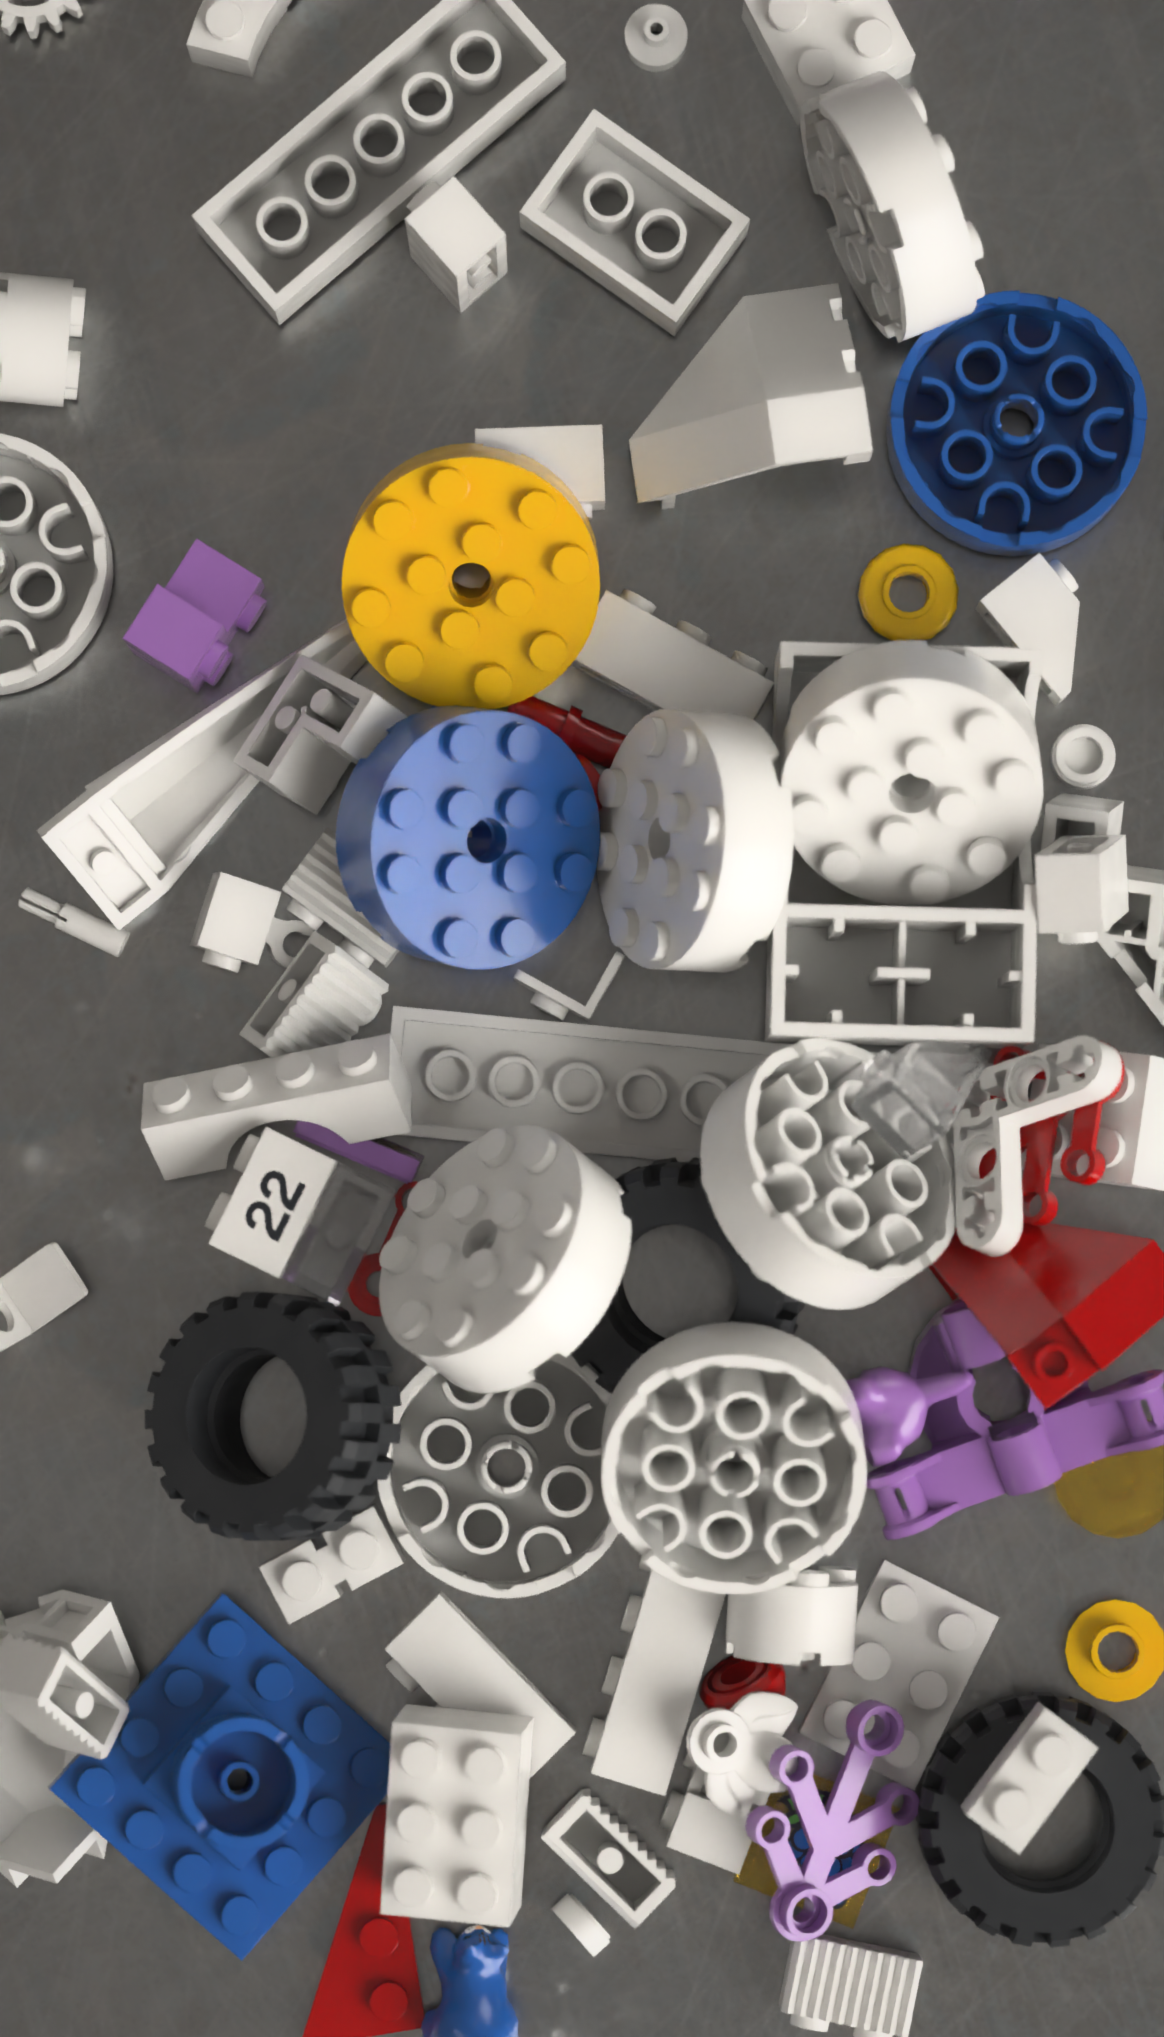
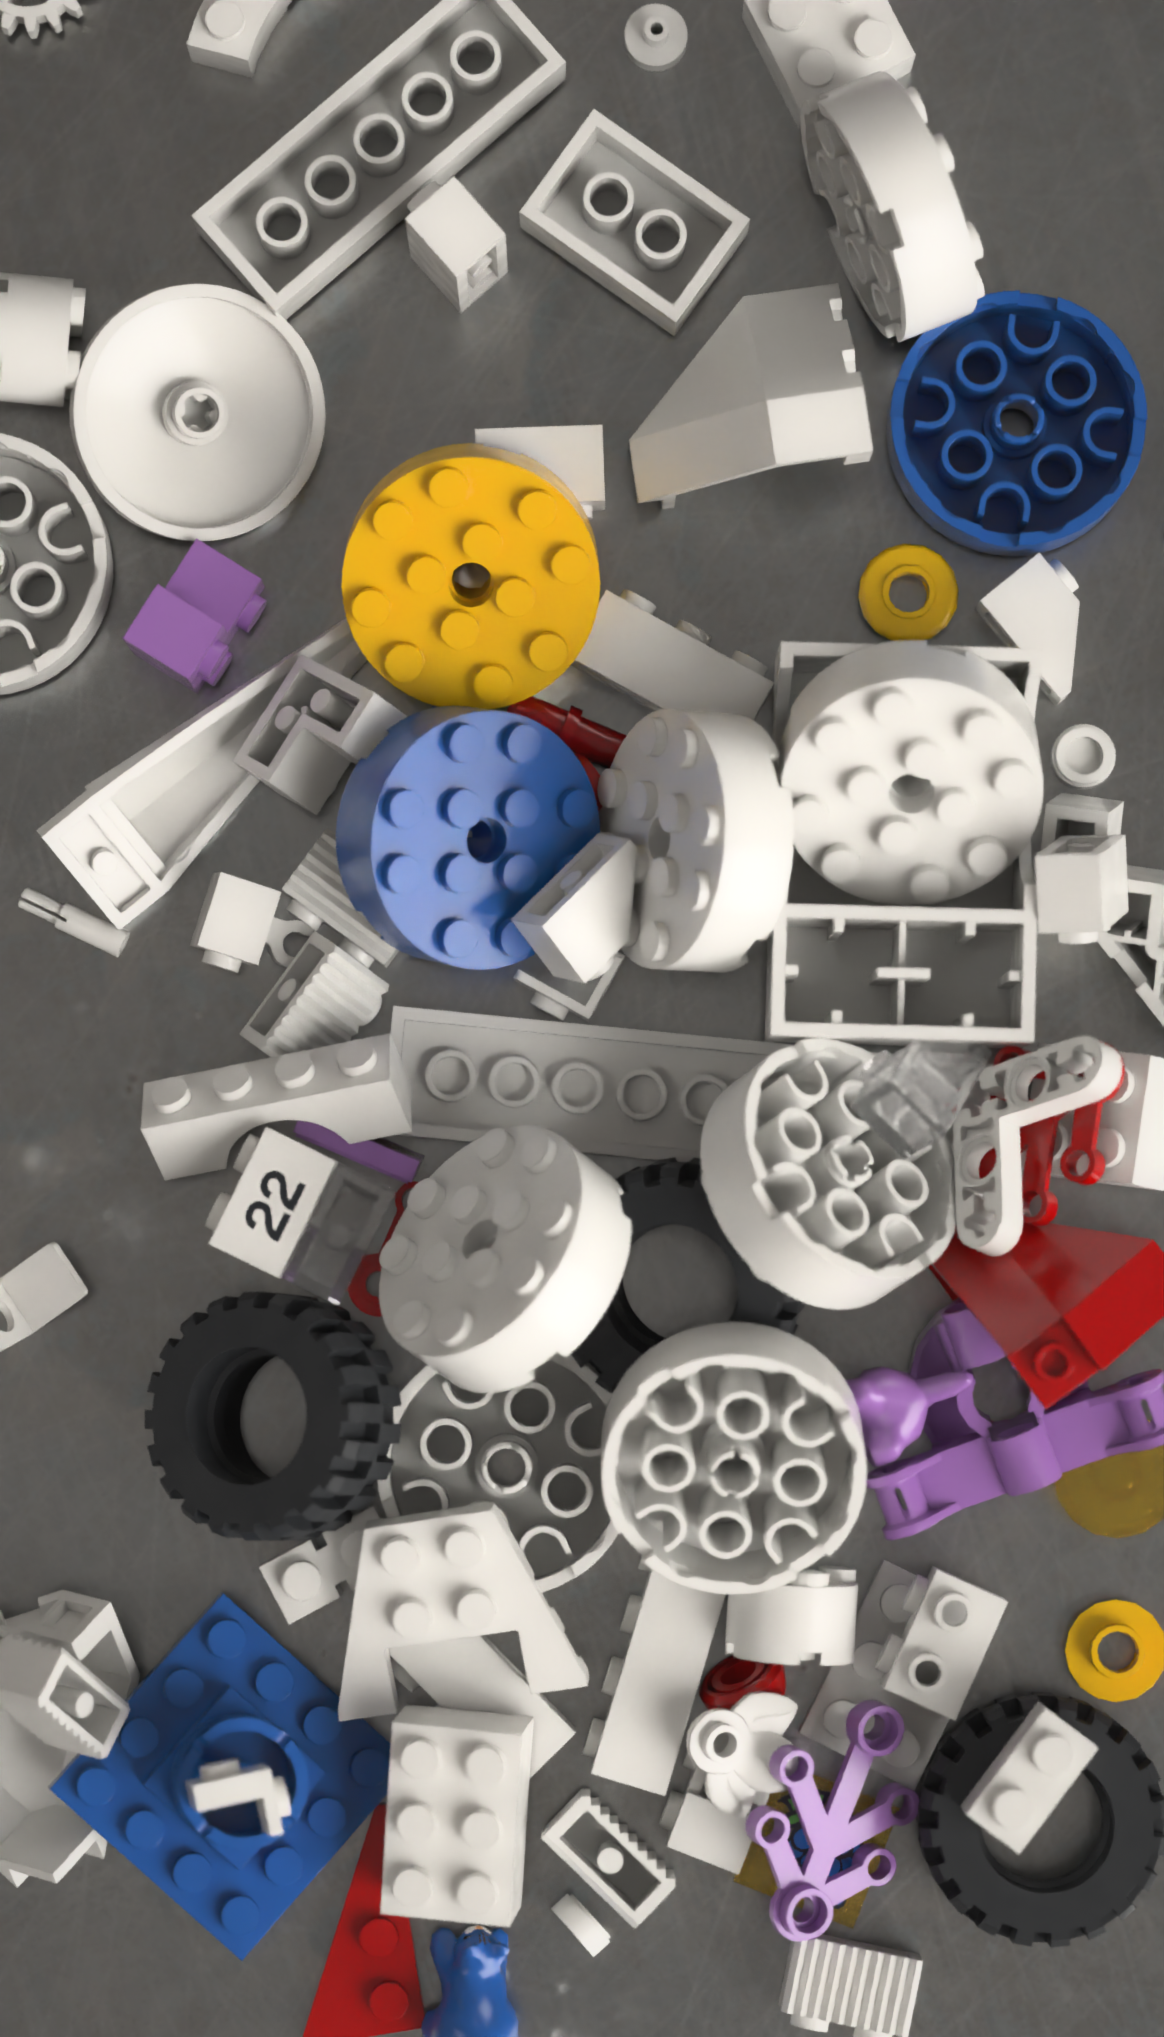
(197, 412): none -> white dish
(226, 1784): none -> white bracket
(443, 1581): none -> white wing
(583, 910): none -> white slope
(941, 1641): none -> white brick

